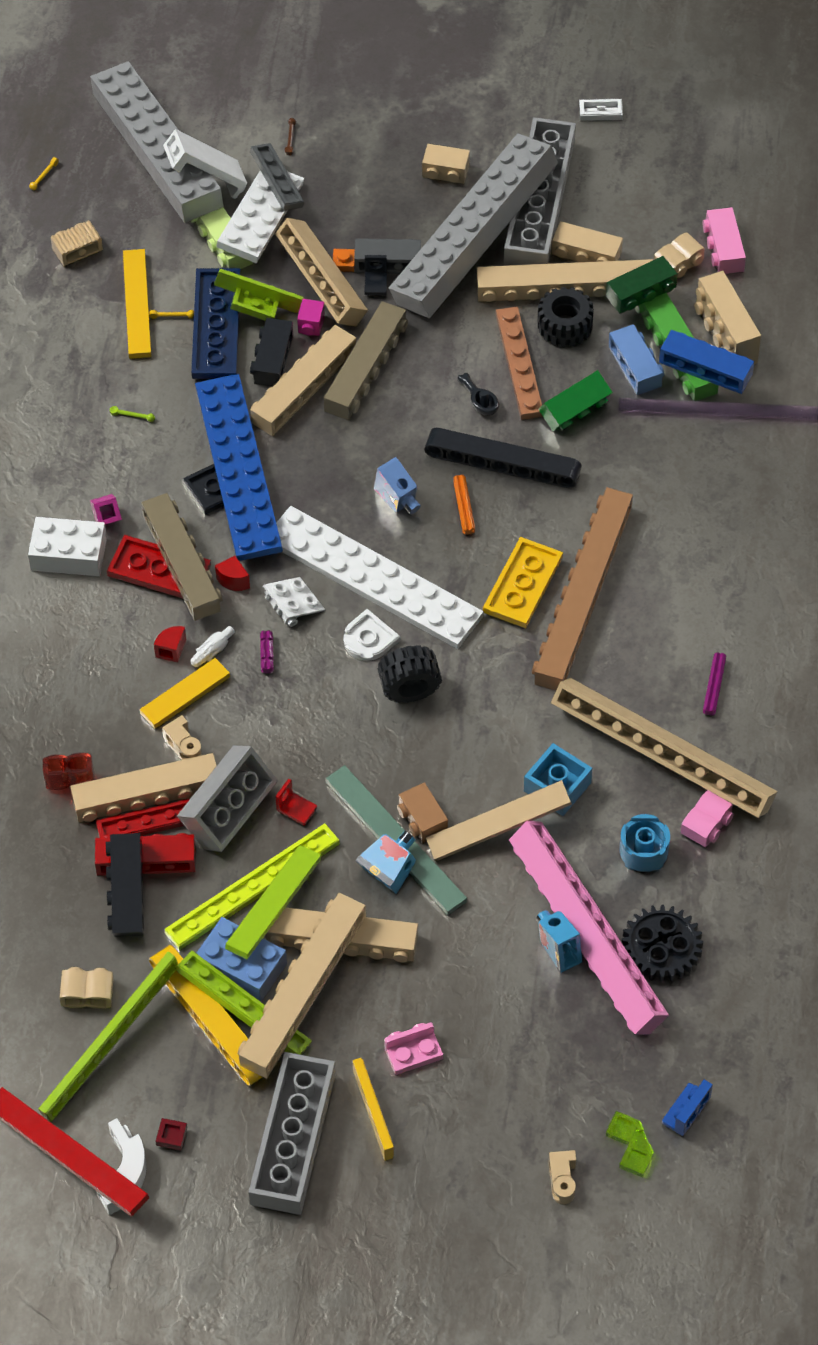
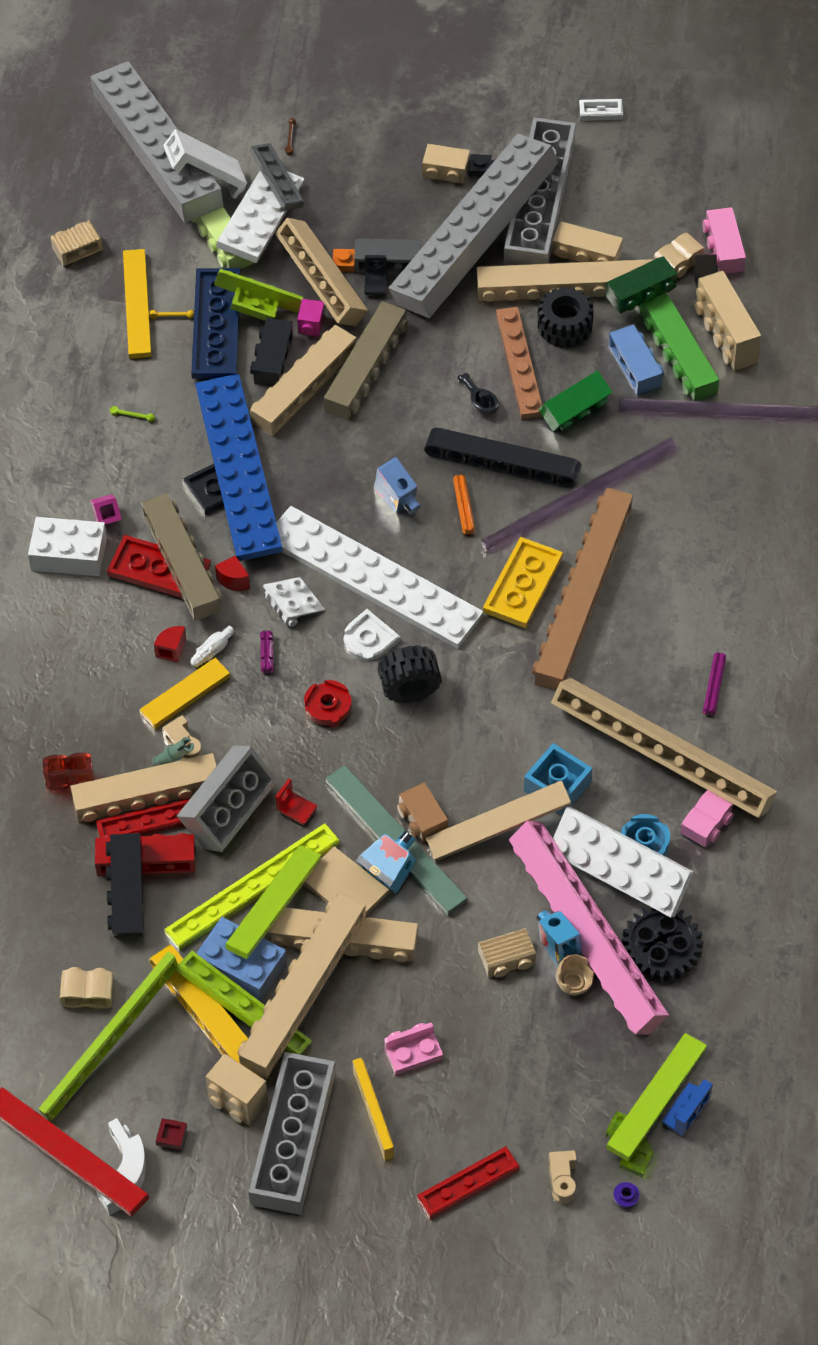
(34, 185): yellow hinge -> none
(174, 752): none -> sand green pin
(236, 1090): none -> tan brick
(332, 714): none -> red plate
(341, 875): none -> tan tile
(468, 1182): none -> red tile
(479, 164): none -> black plate
(507, 953): none -> tan brick
(574, 975): none -> tan hair
(577, 494): none -> clear purple axle
(622, 862): none -> white plate
(626, 1202): none -> dark purple plate
(656, 1097): none -> lime tile
(704, 265): none -> black bracket
(706, 361): blue brick -> none

